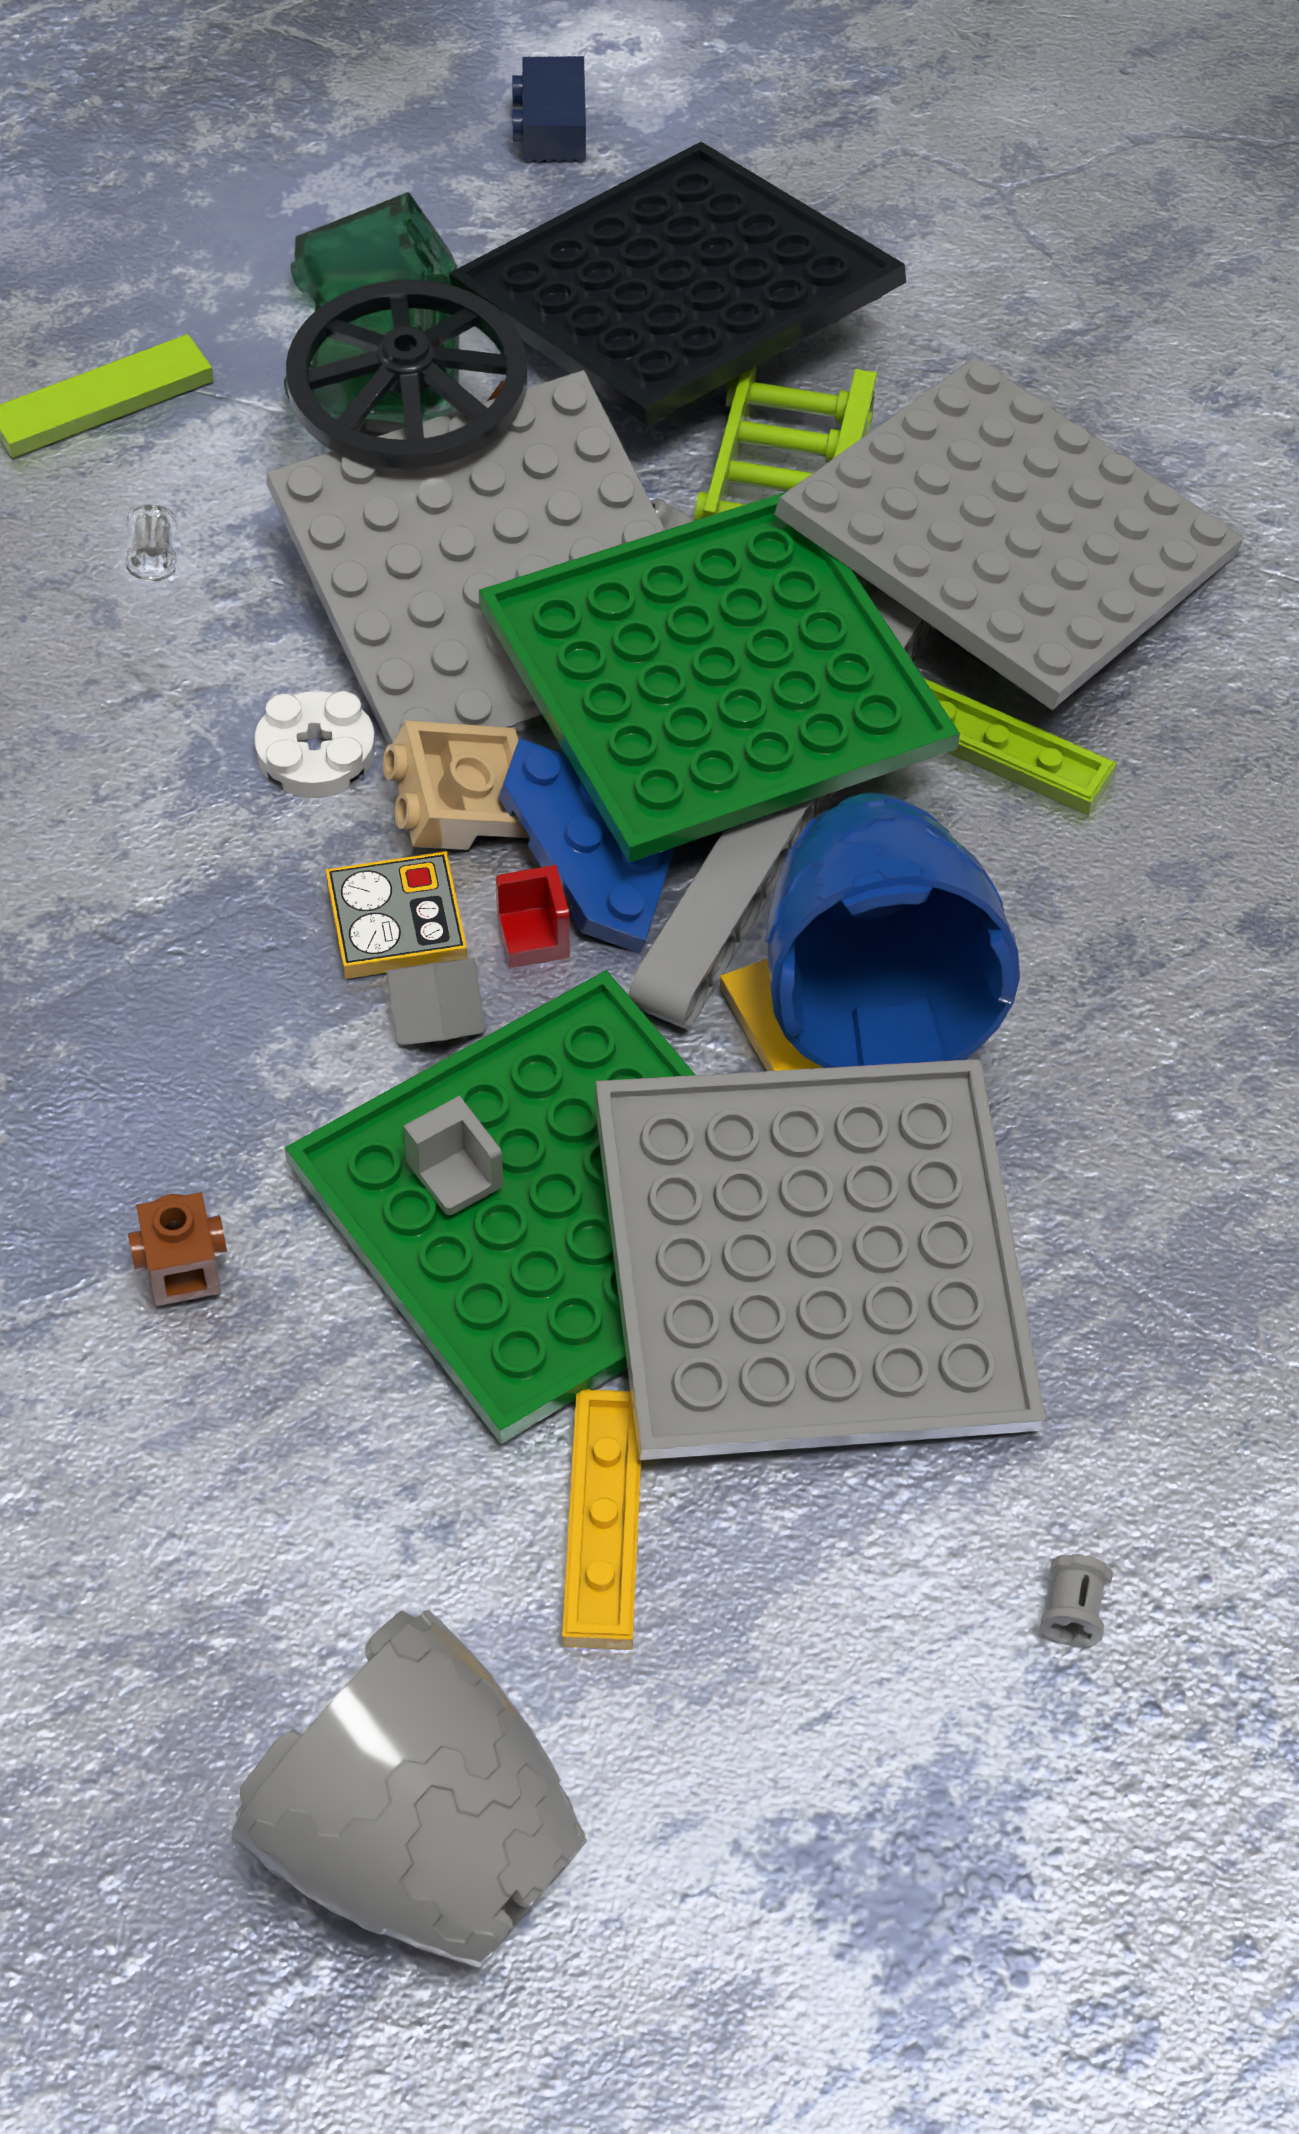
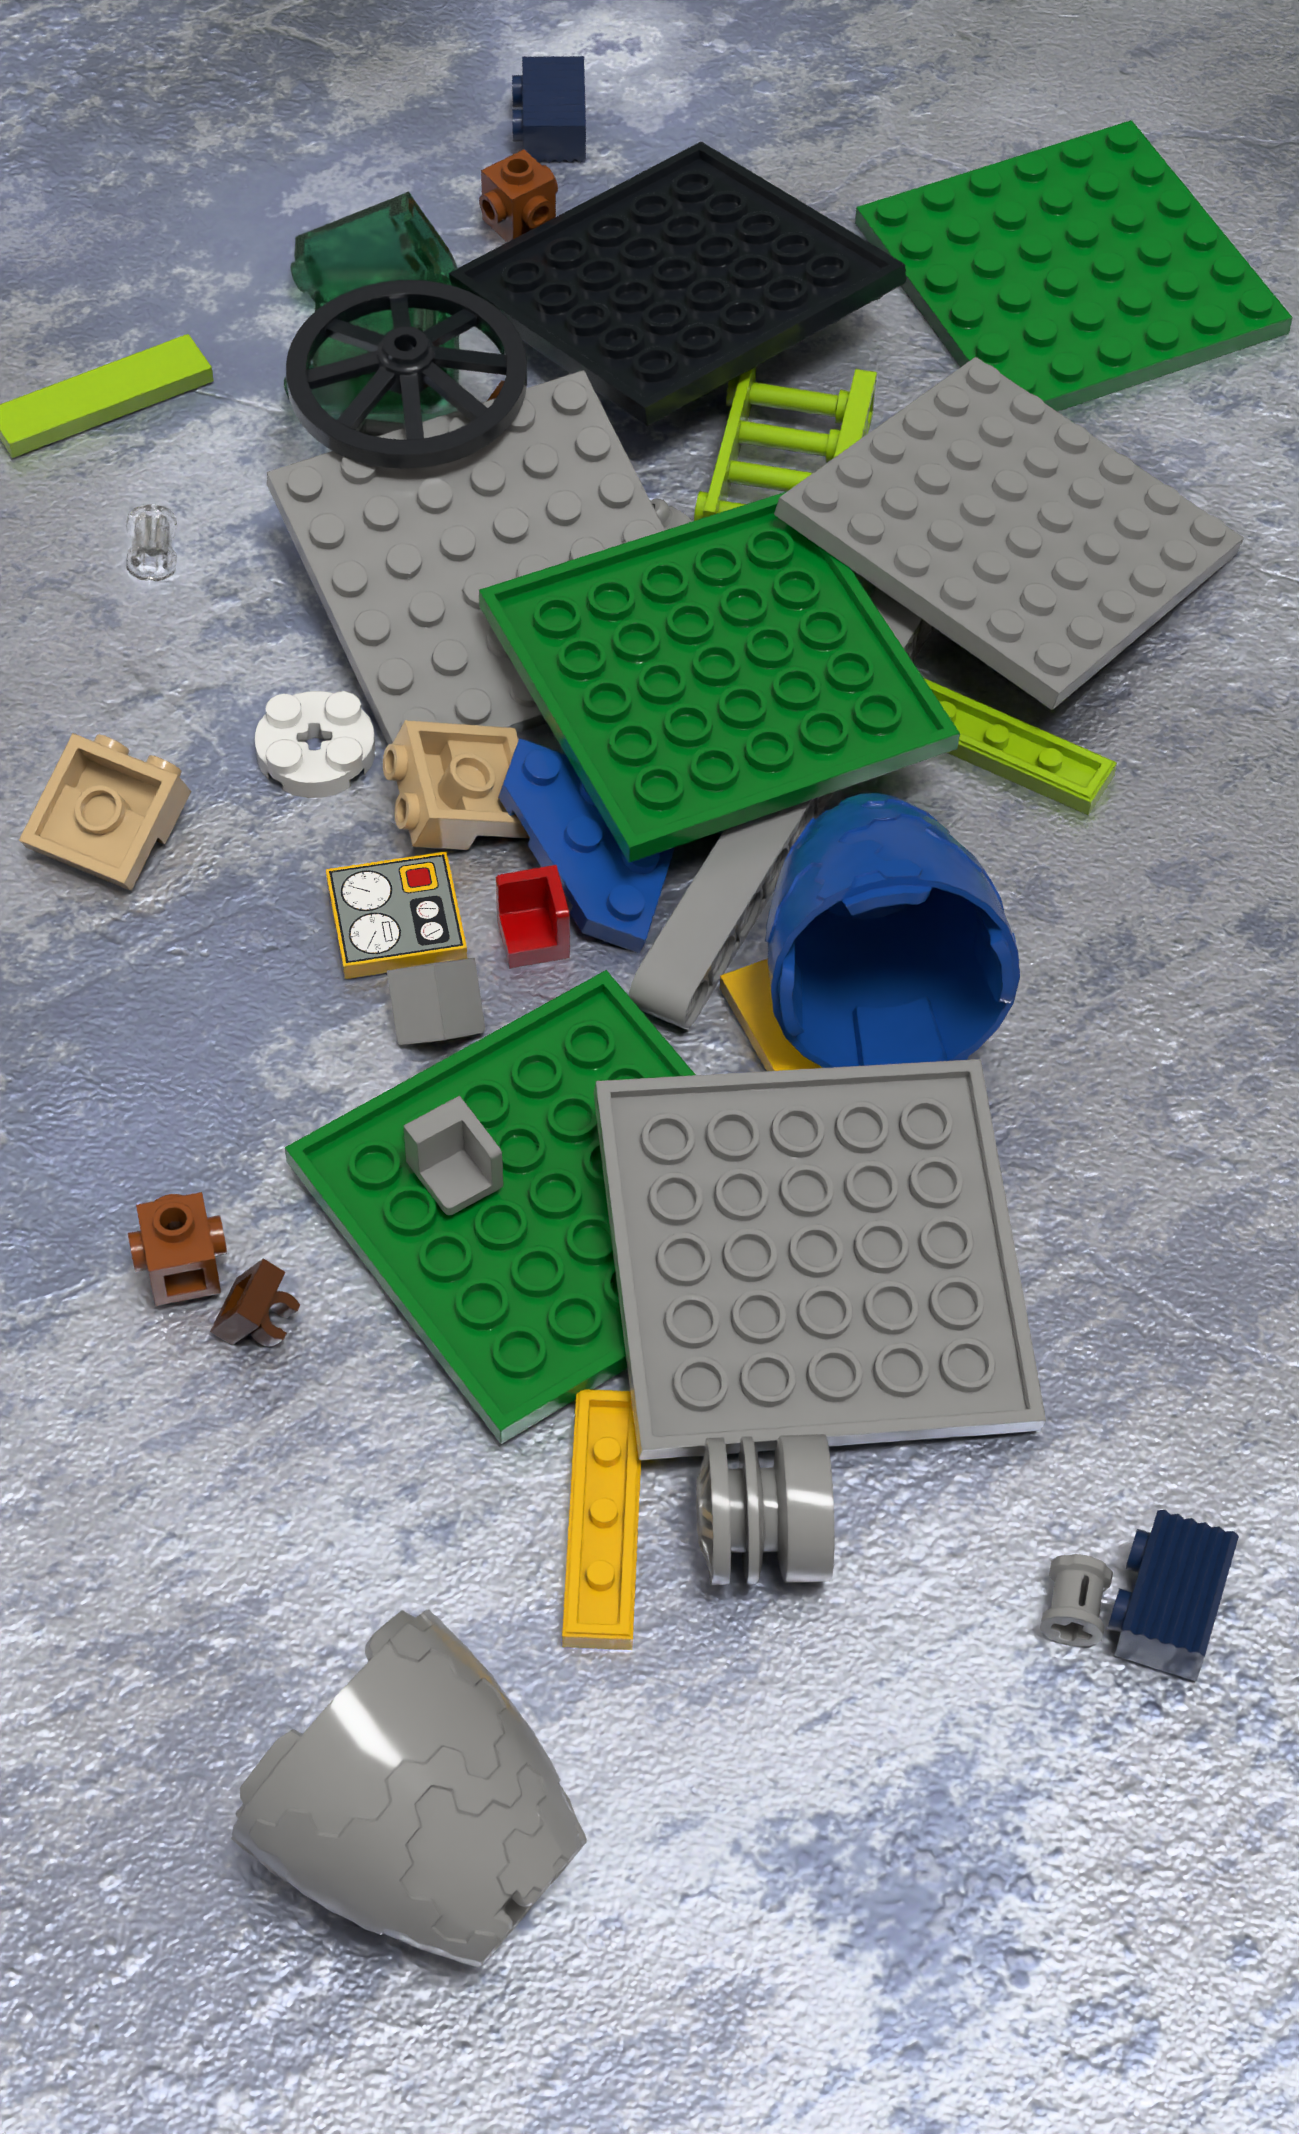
(105, 809): none -> tan plate
(249, 1306): none -> reddish brown tile
(517, 195): none -> dark orange brick
(768, 1509): none -> light grey wheel
(1075, 268): none -> green plate
(1175, 1594): none -> dark blue brick

